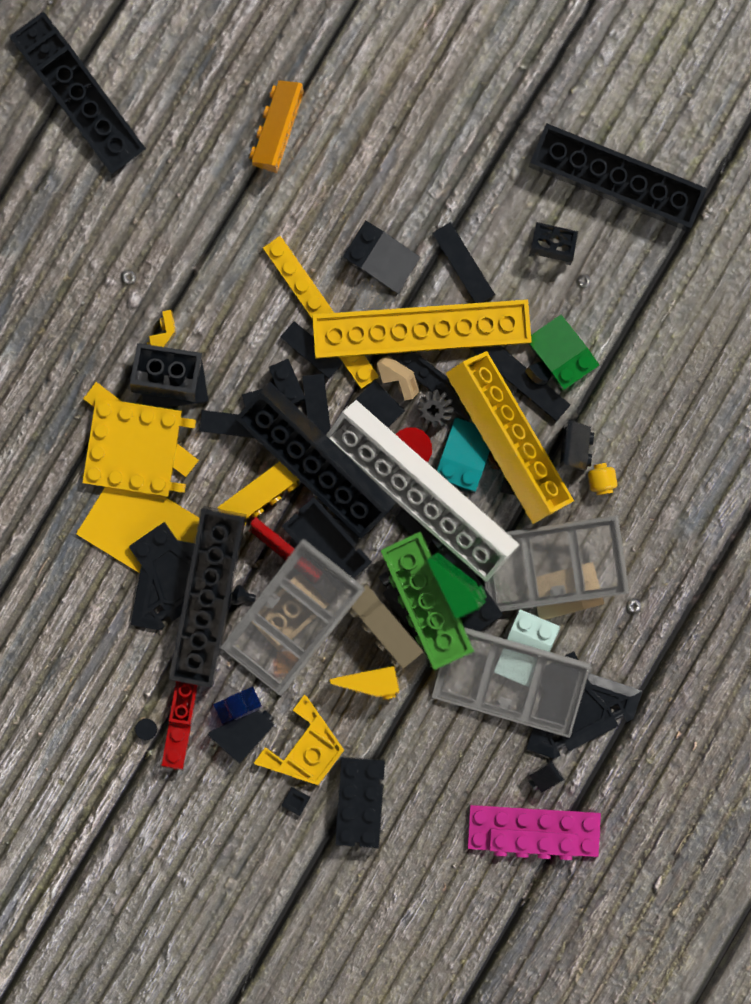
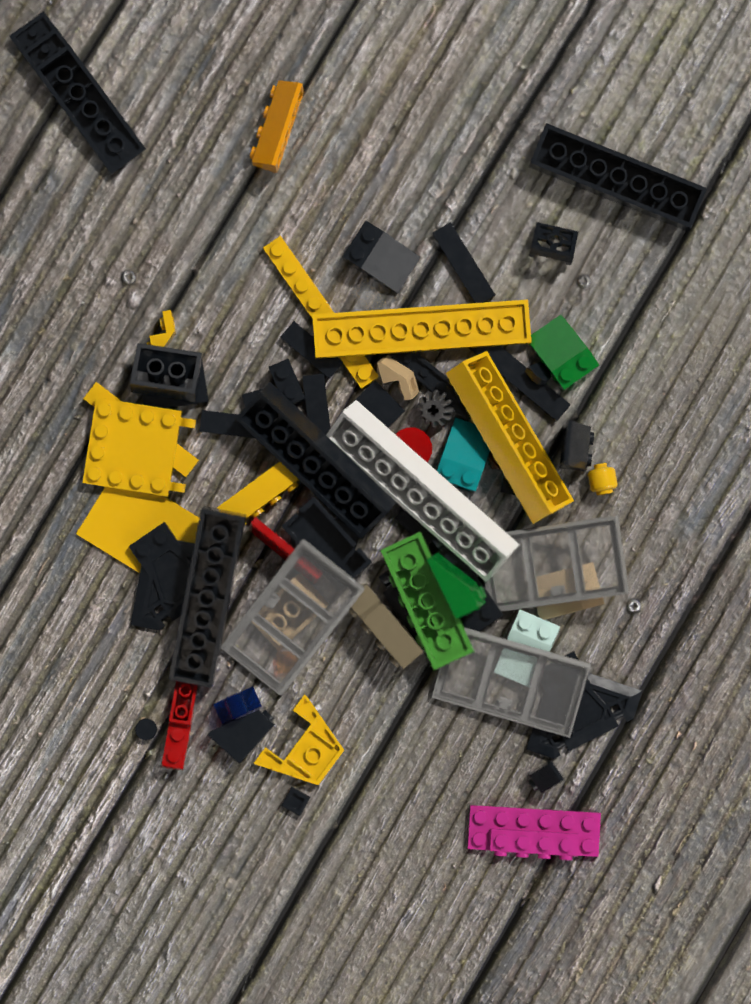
(241, 595): black rock -> none
(360, 802): black piece -> none
(373, 682): yellow slope -> none

